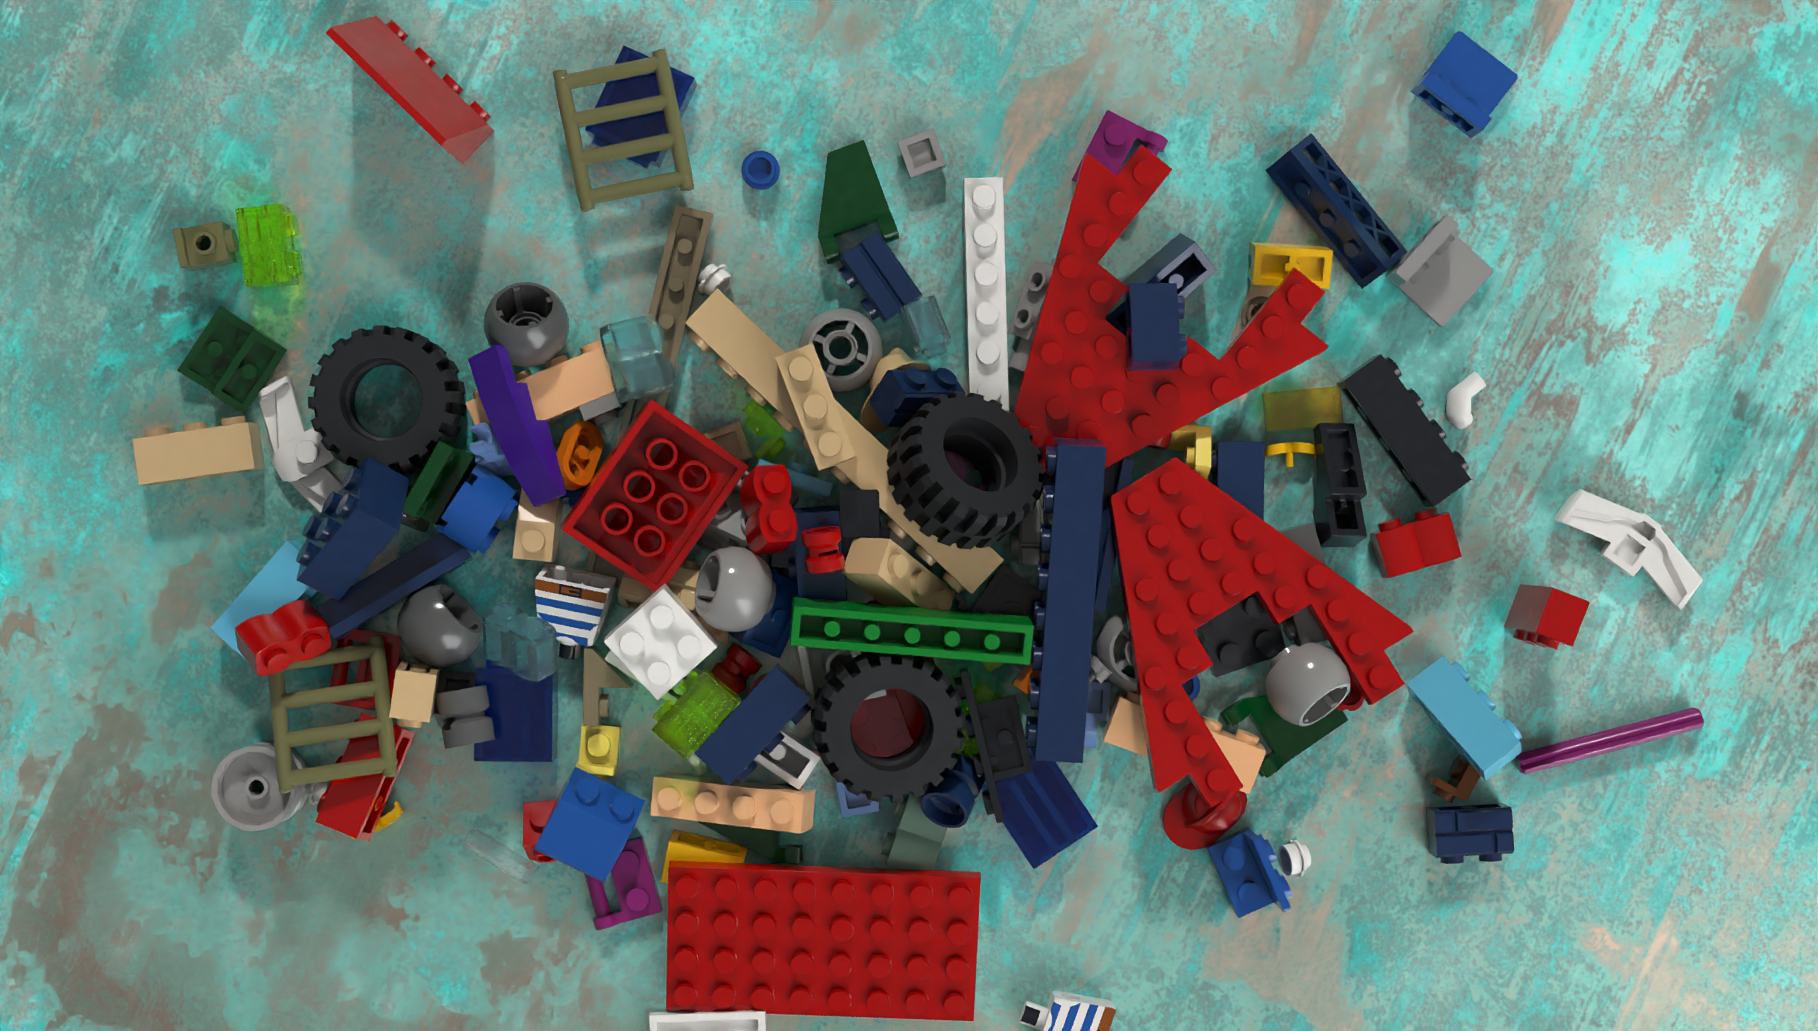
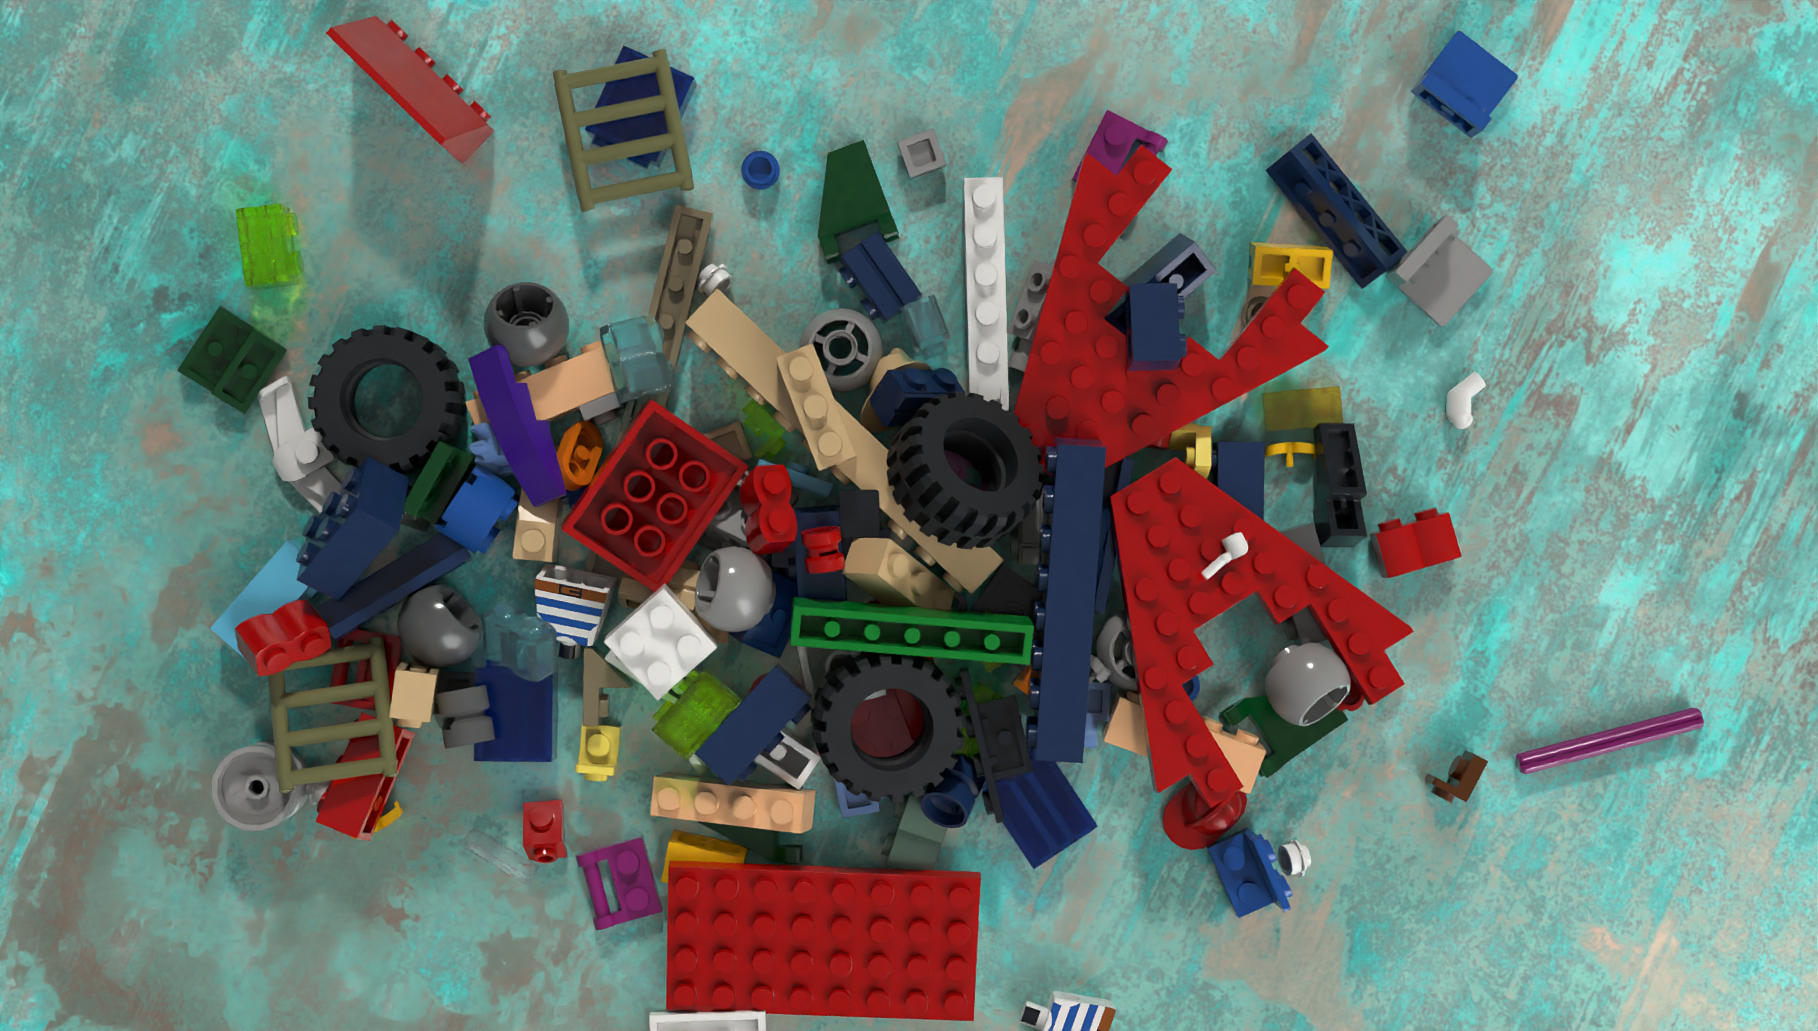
(190, 250): olive brick -> none
(198, 451): tan brick -> none
(589, 824): blue slope -> none
(736, 668): red wheel -> none
(1235, 547): none -> white hand
(1241, 637): black plate -> none
(1404, 430): black brick -> none
(1465, 717): medium azure brick -> none
(1470, 832): dark blue brick -> none
(1546, 616): red brick -> none
(1633, 543): white plate -> none

